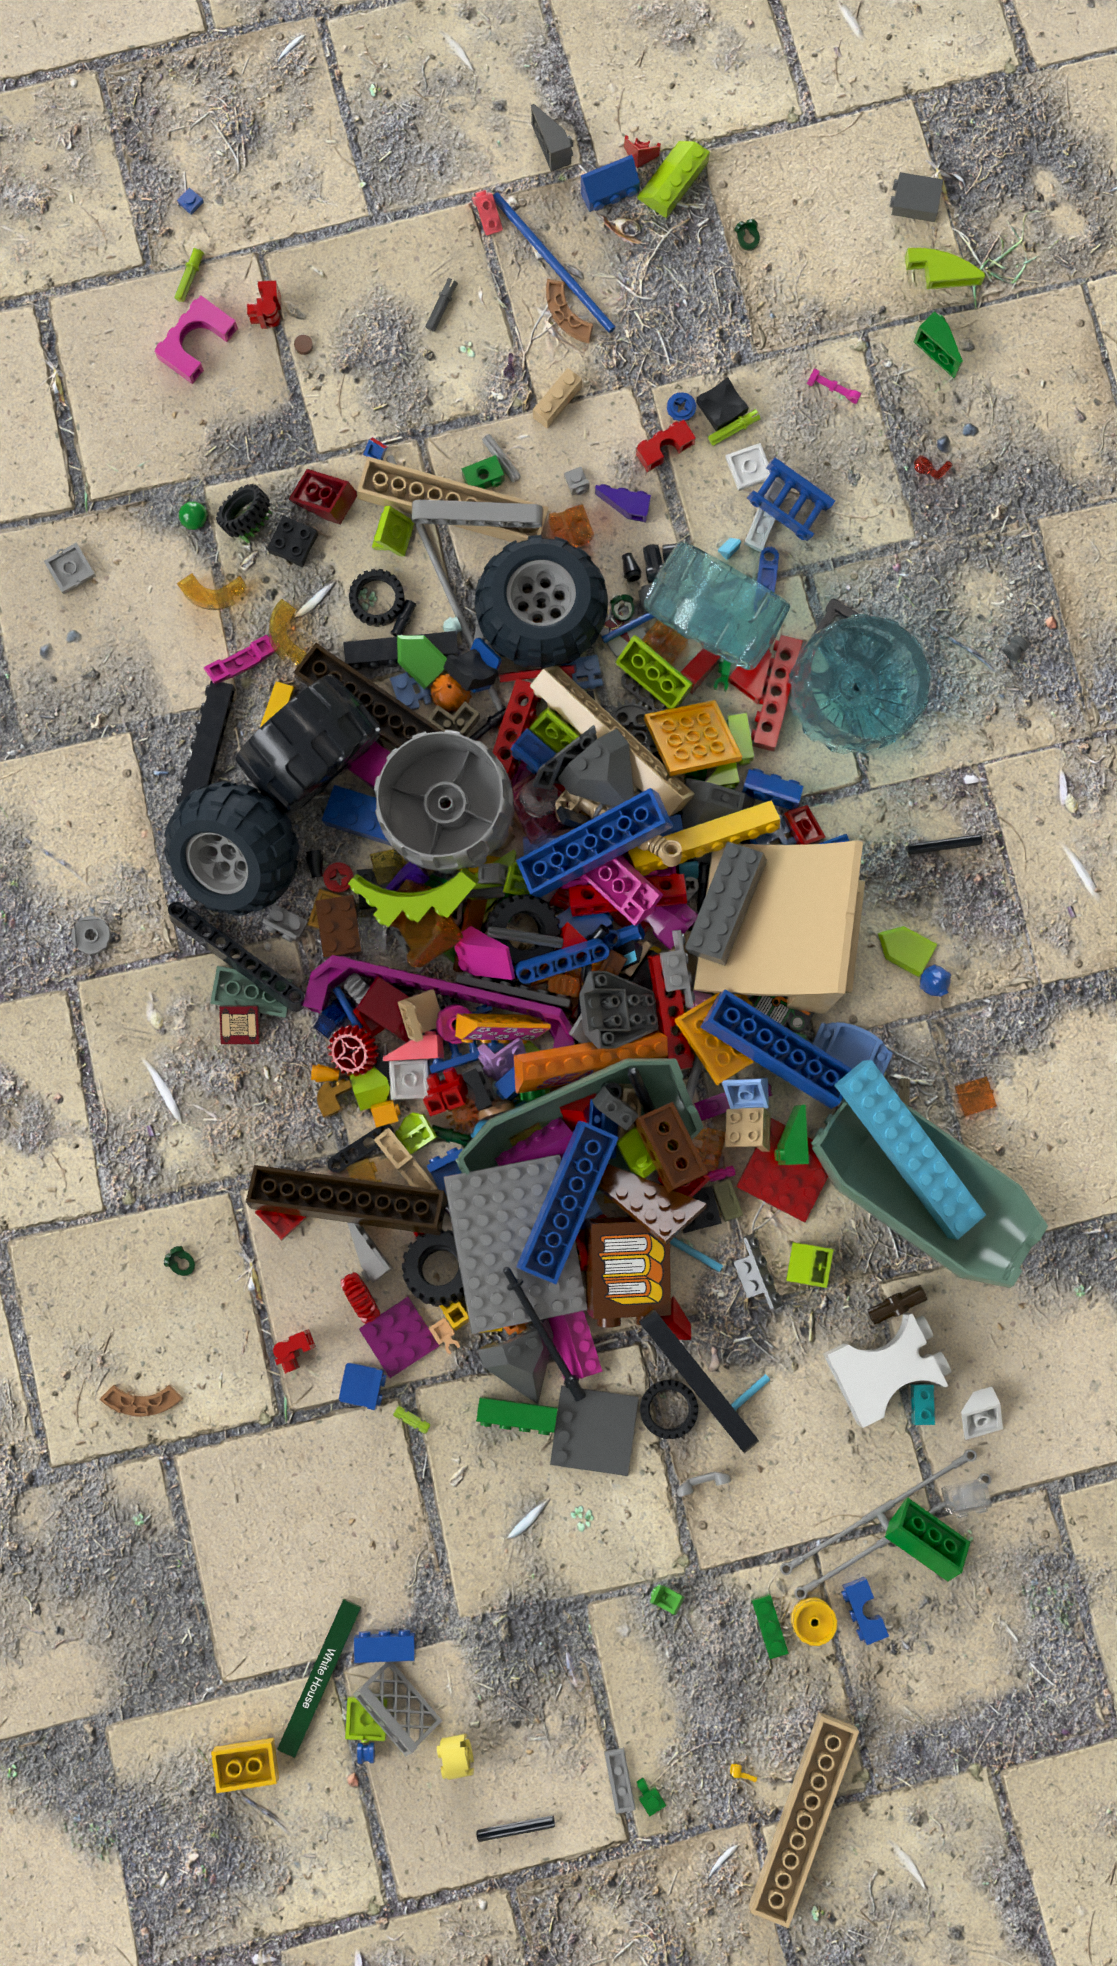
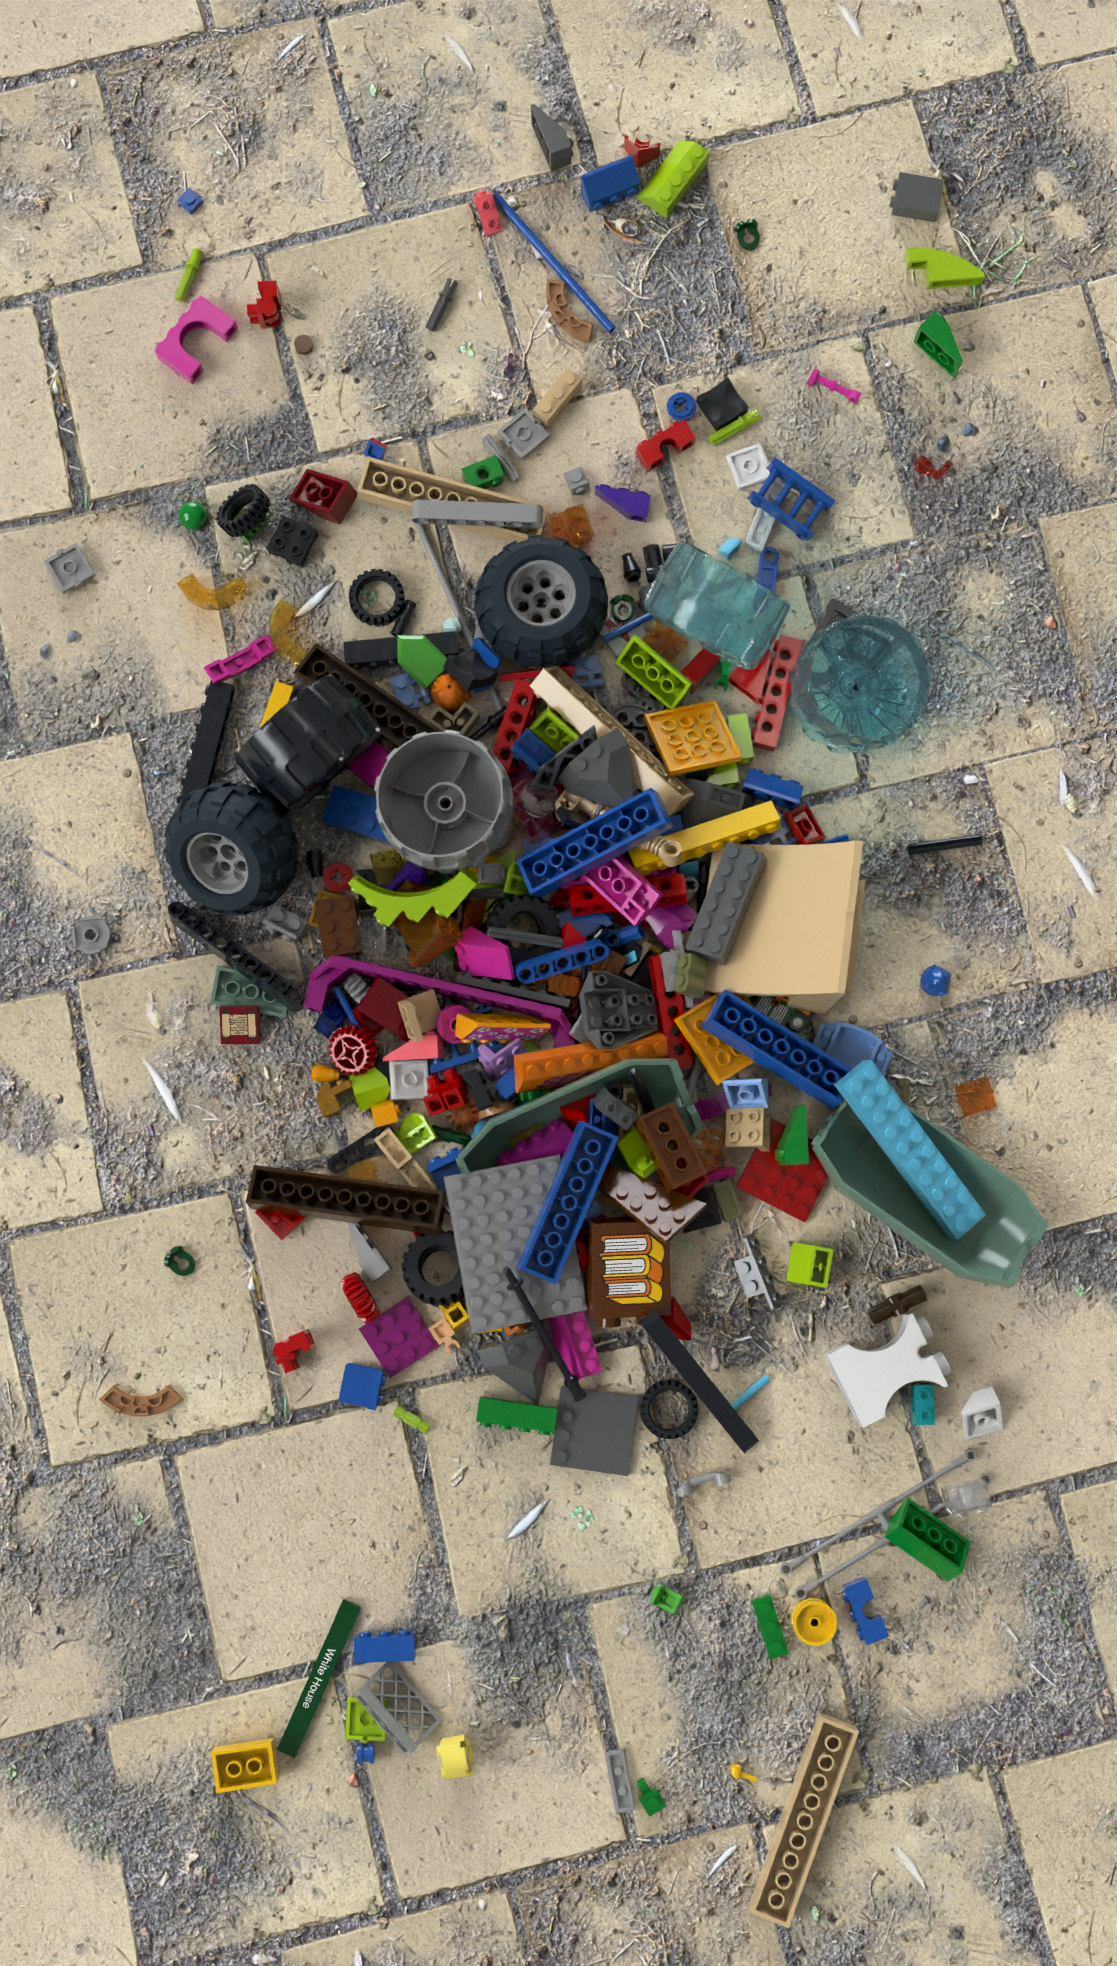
(393, 531): lime bracket -> none
(515, 1828): black axle -> none
(523, 434): none -> light grey plate
(691, 975): none -> olive brick
(696, 1254): medium azure piece -> none
(906, 949): lime tile -> none
(1015, 648): dark grey wheel -> none

